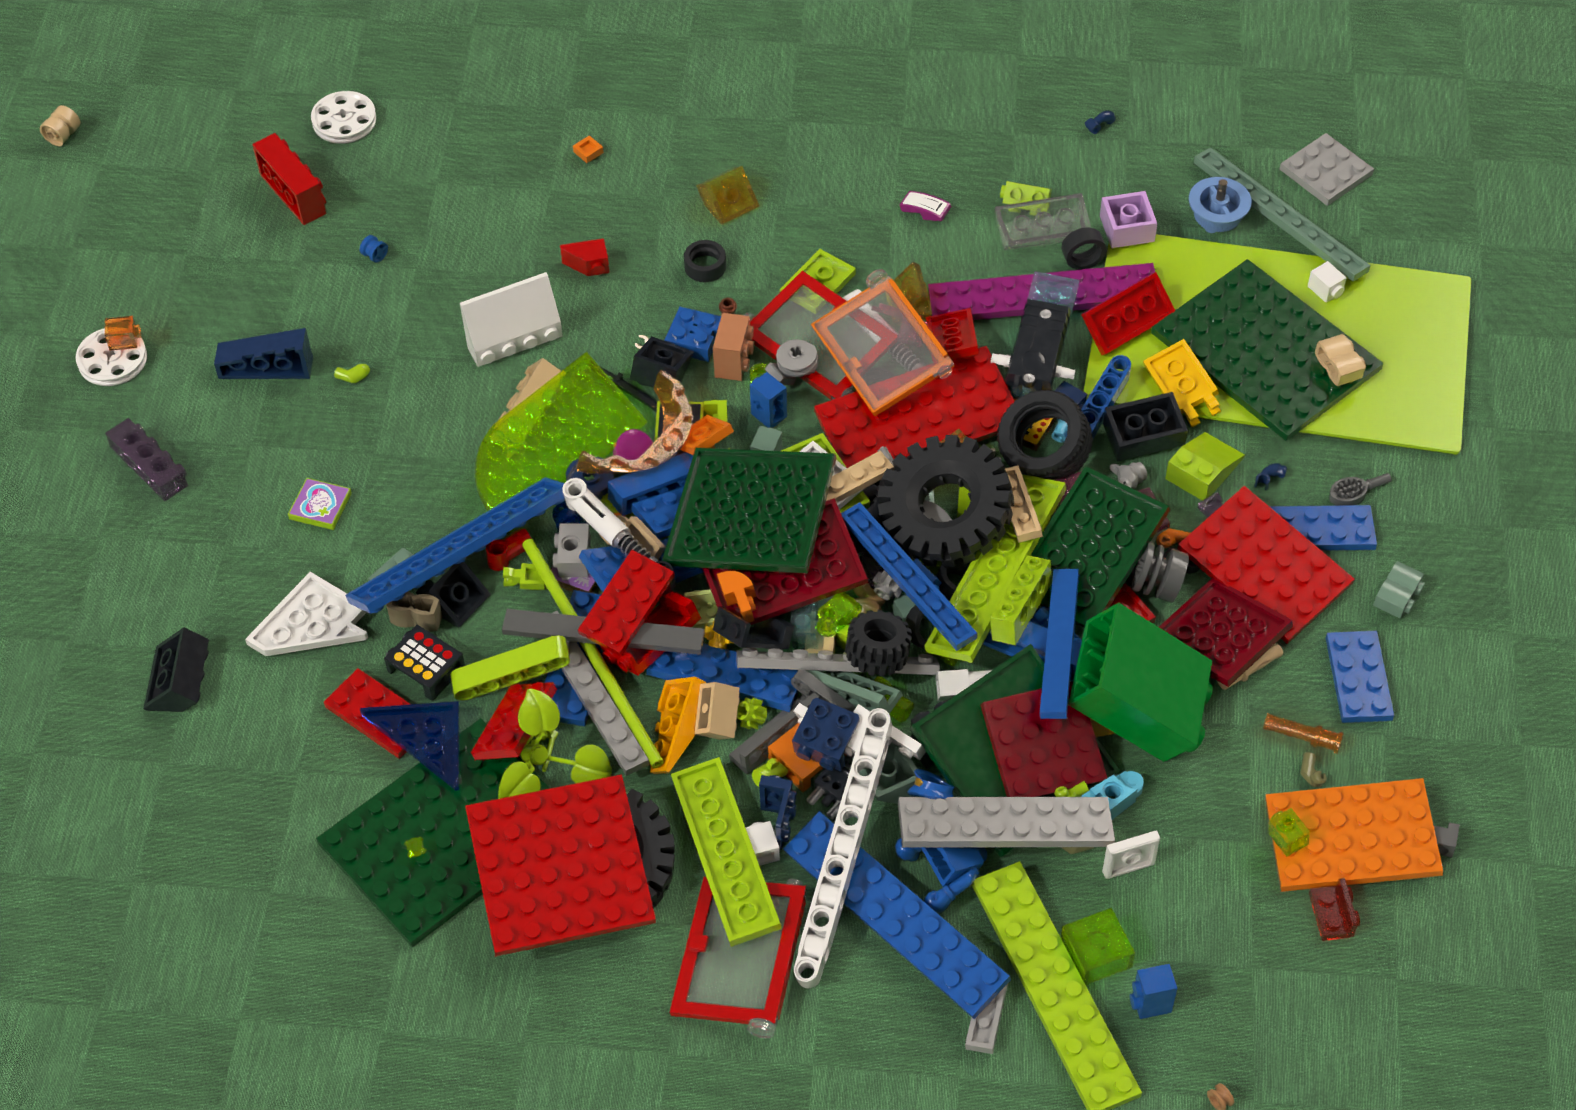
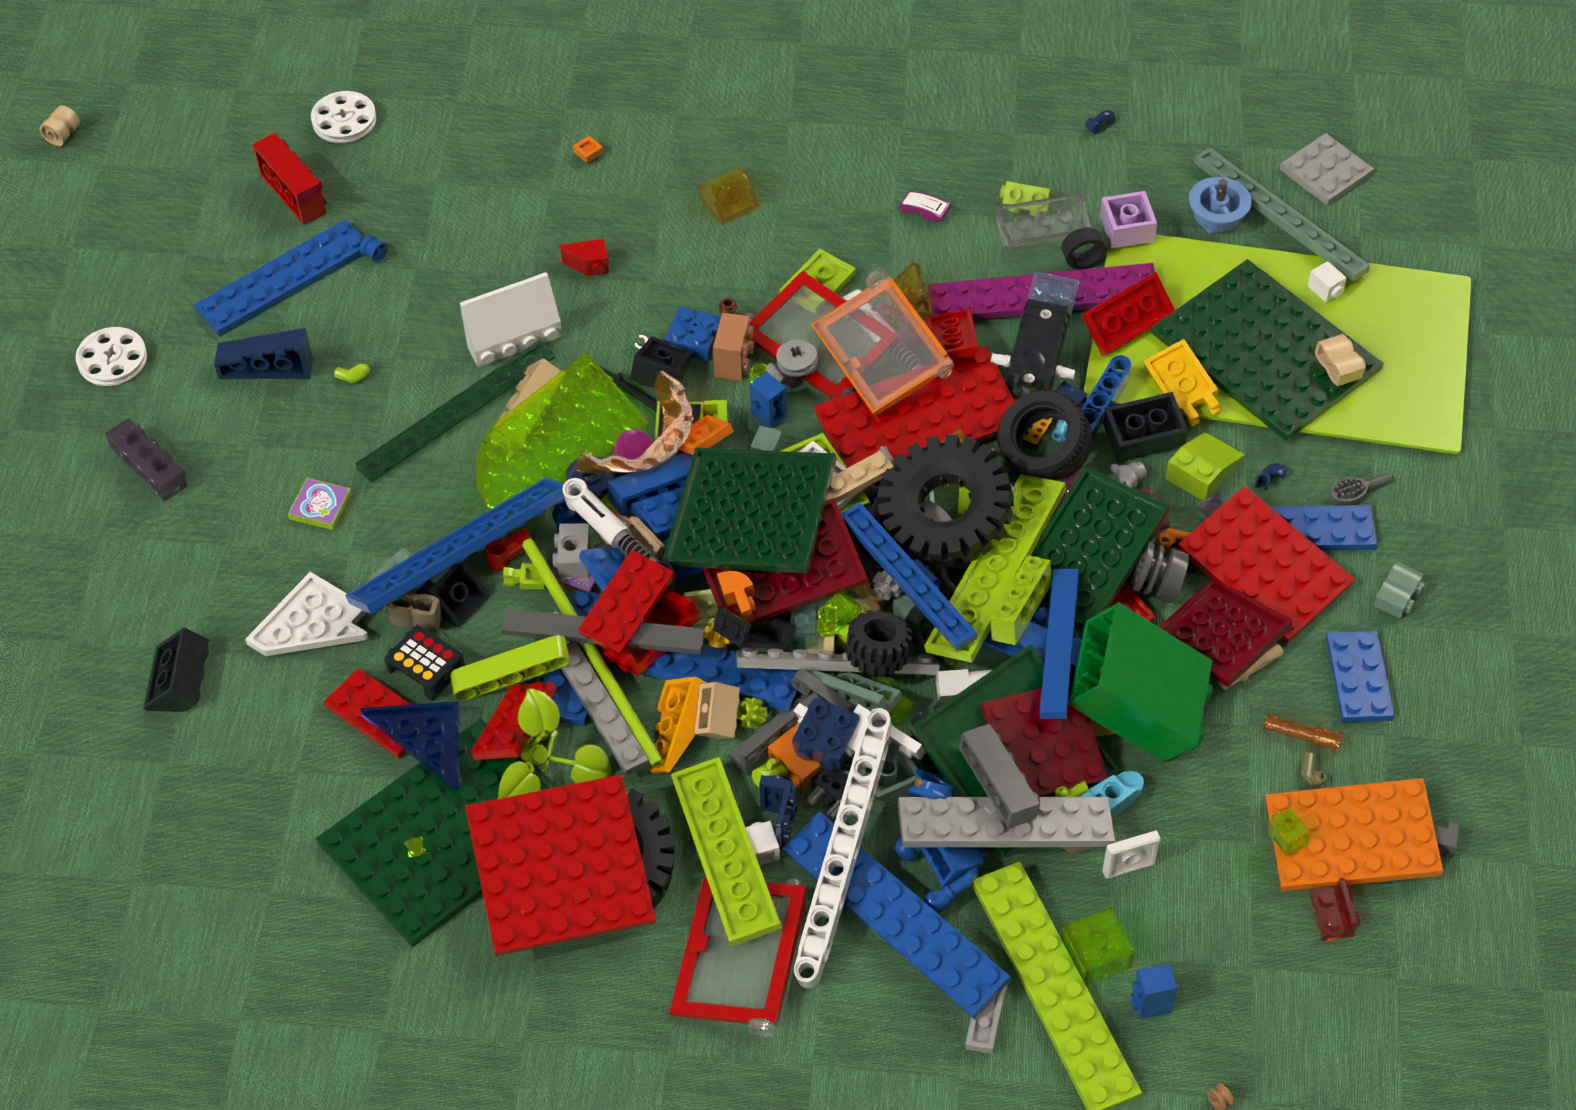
(121, 333): clear orange brick -> none
(280, 278): none -> blue plate
(451, 412): none -> clear green plate
(705, 273): black tyre -> none
(999, 776): none -> dark grey brick
(1024, 516): tan plate -> none

